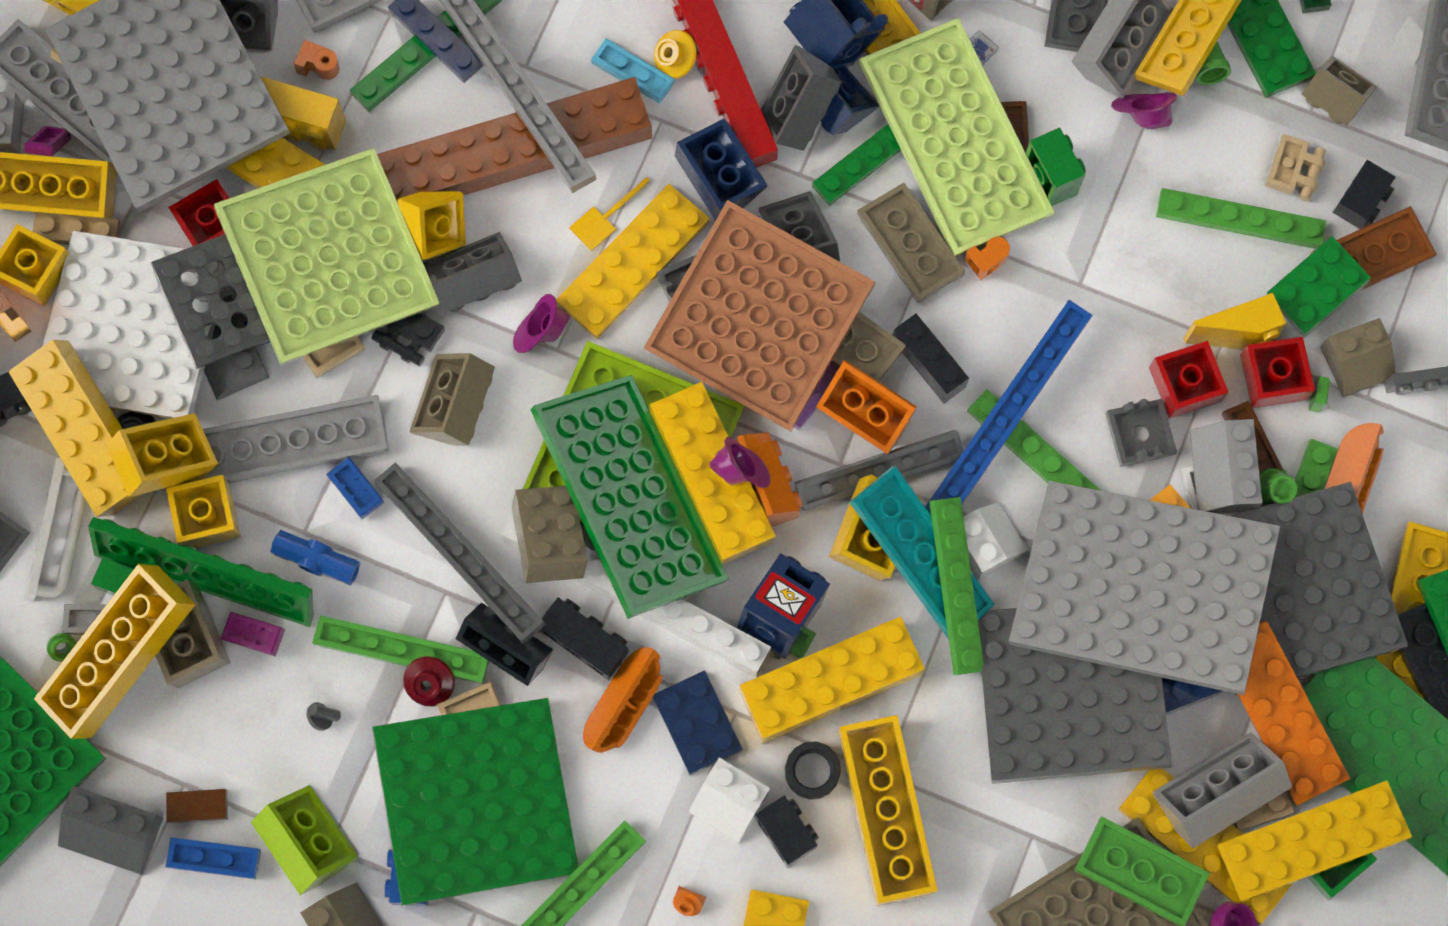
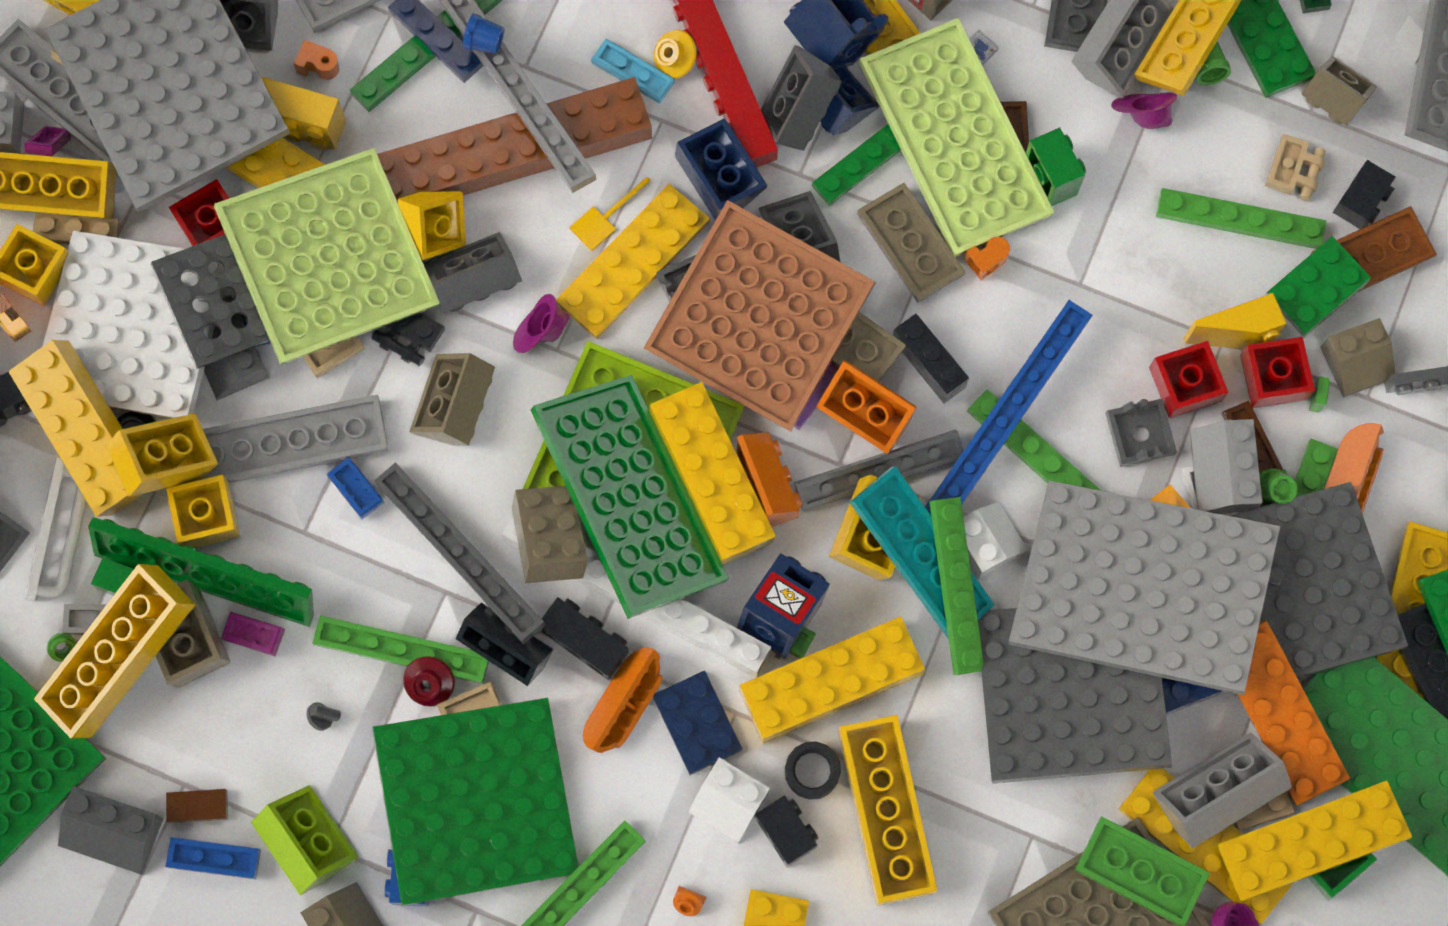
(315, 557): blue piece -> none
(482, 35): none -> blue piece
(739, 465): magenta piece -> none

